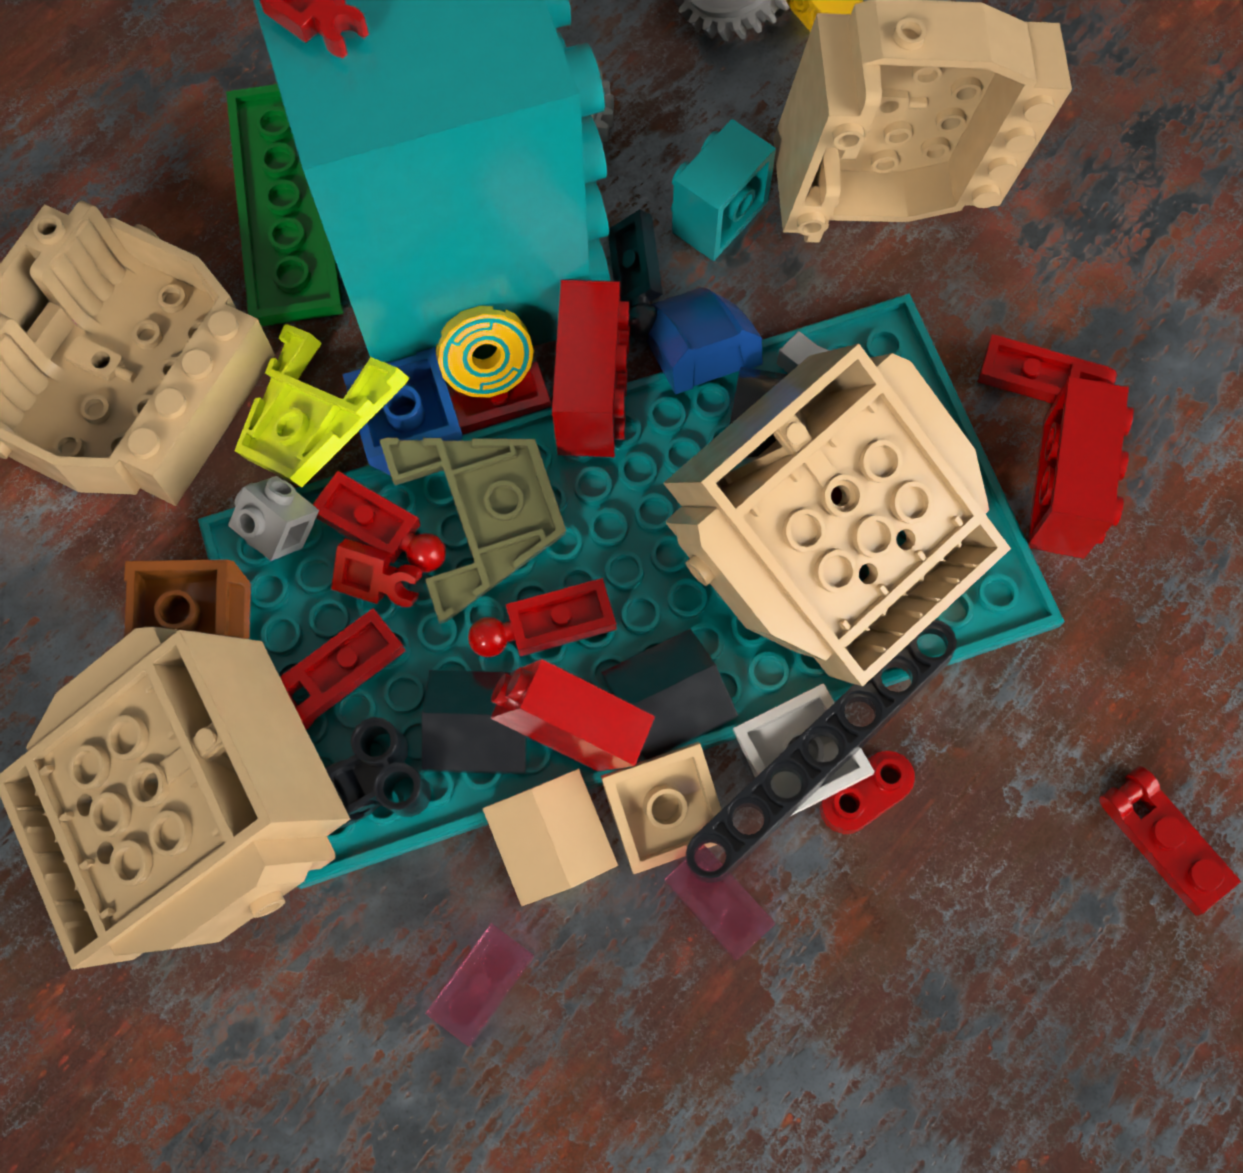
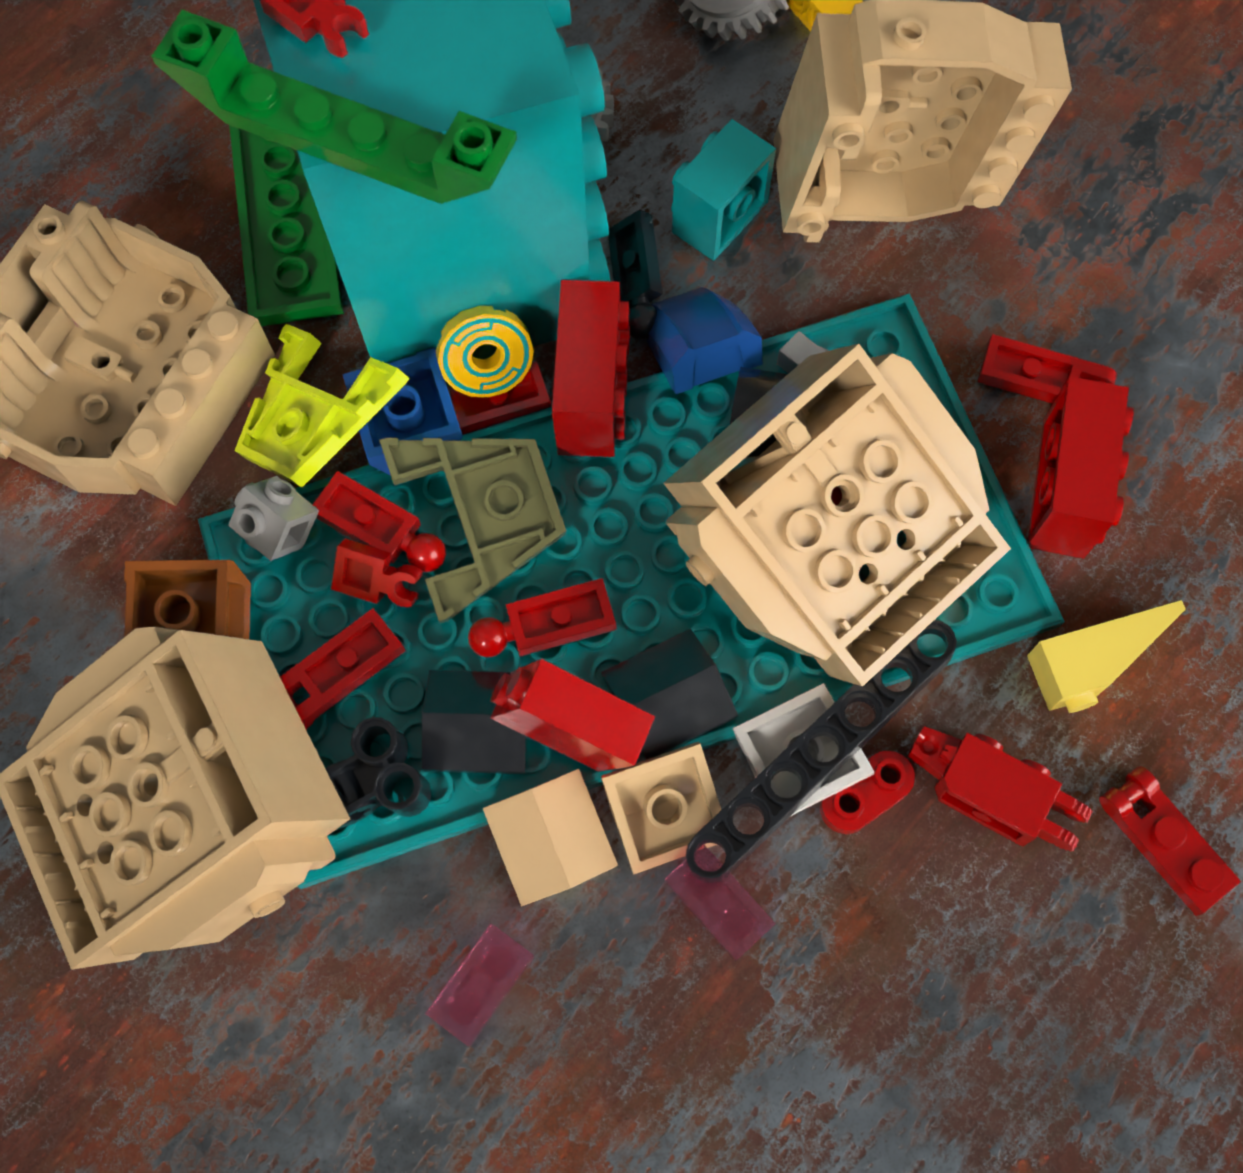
(433, 165): none -> green slope
(997, 788): none -> red hinge
(1085, 662): none -> light yellow slope

